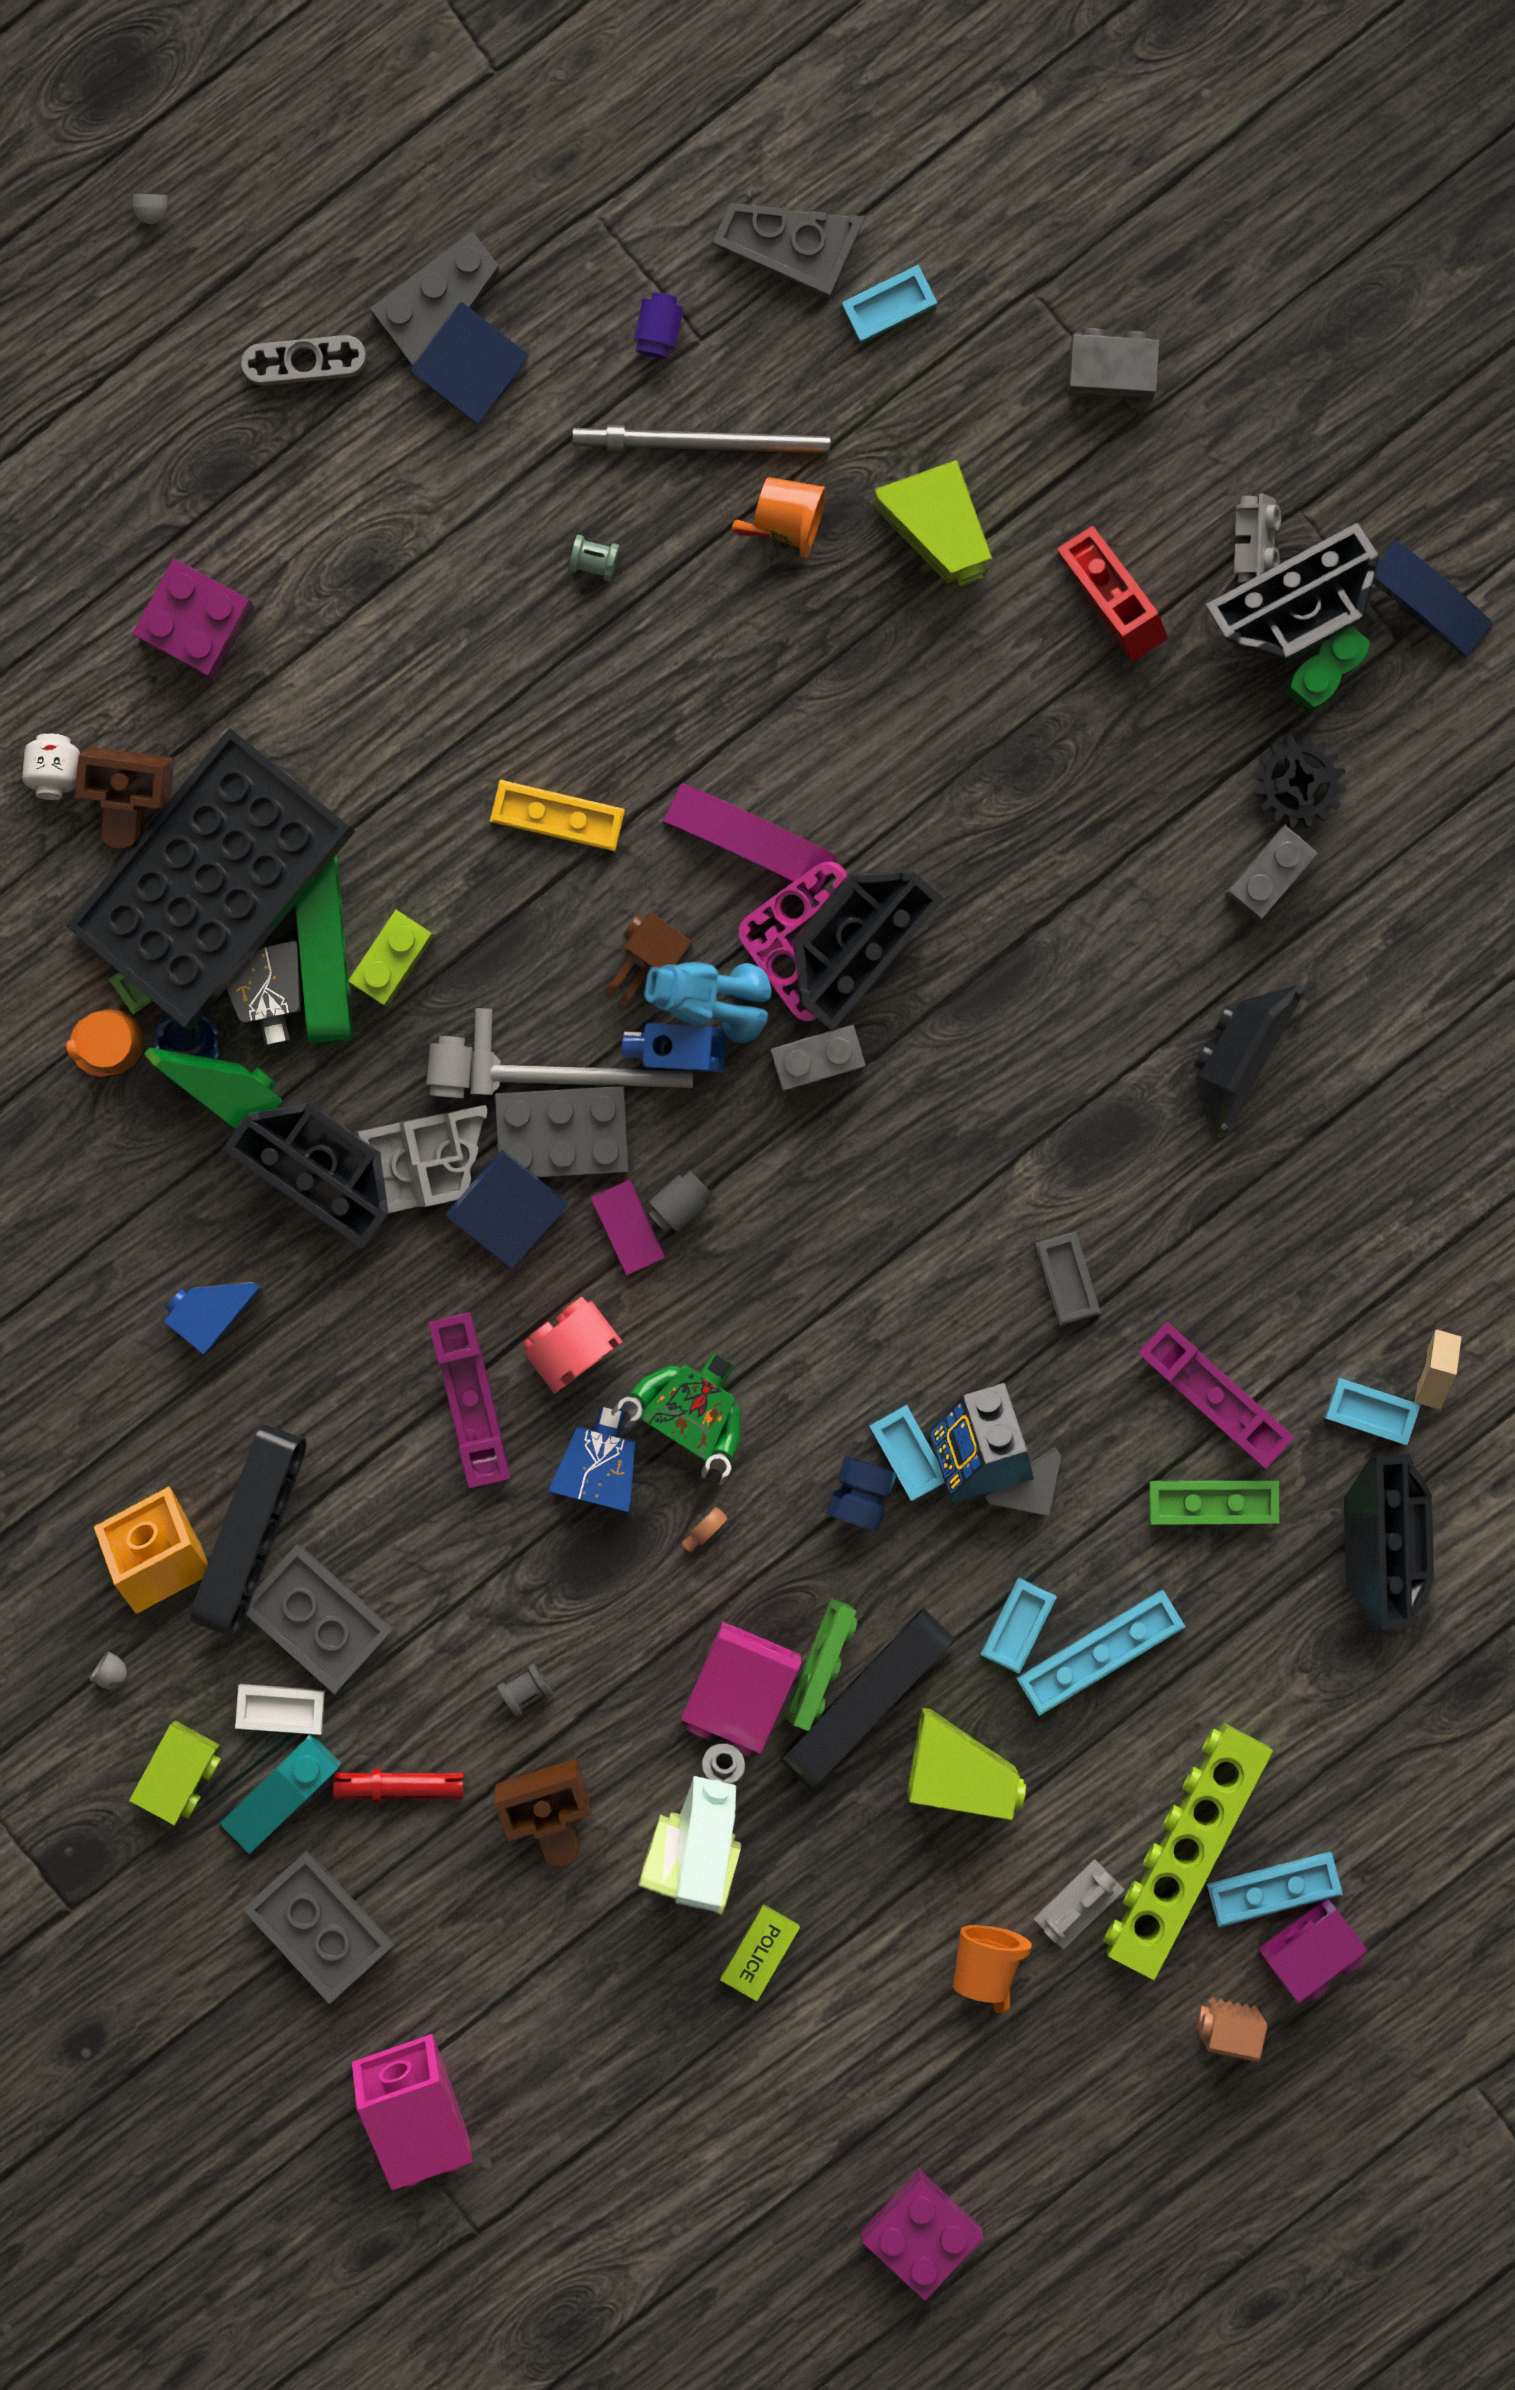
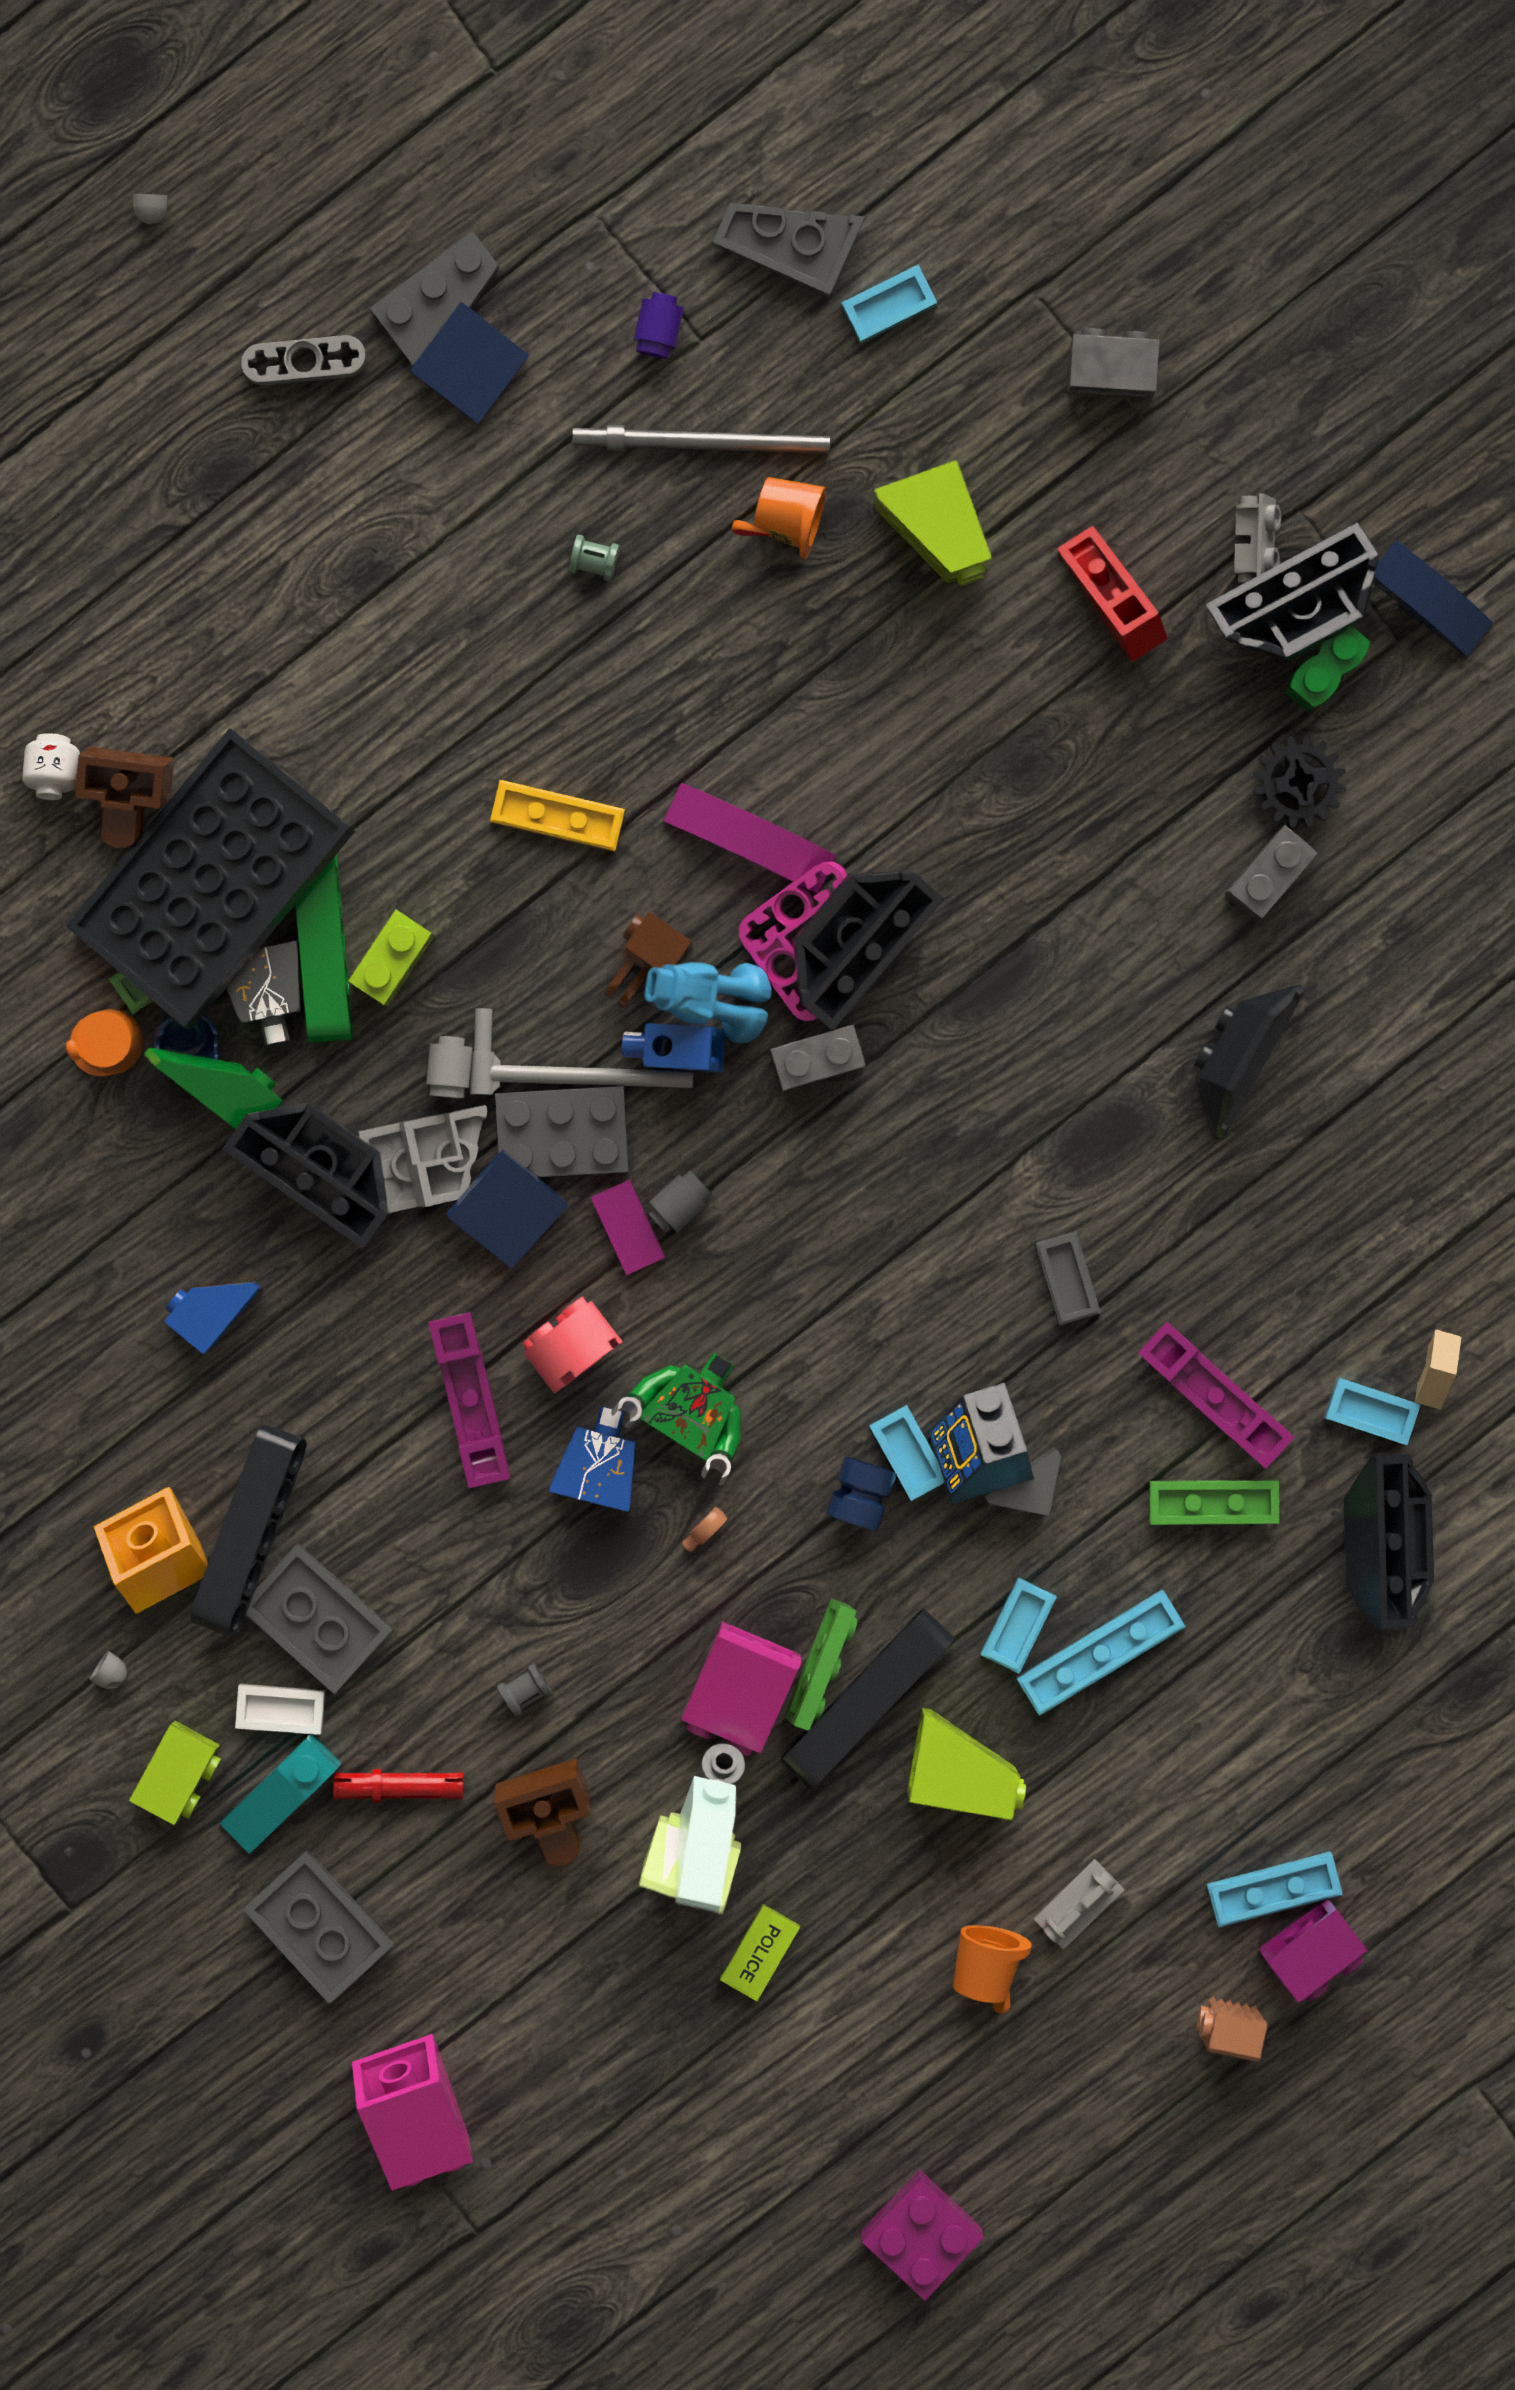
(193, 619): magenta brick -> none
(1149, 1951): lime brick -> none

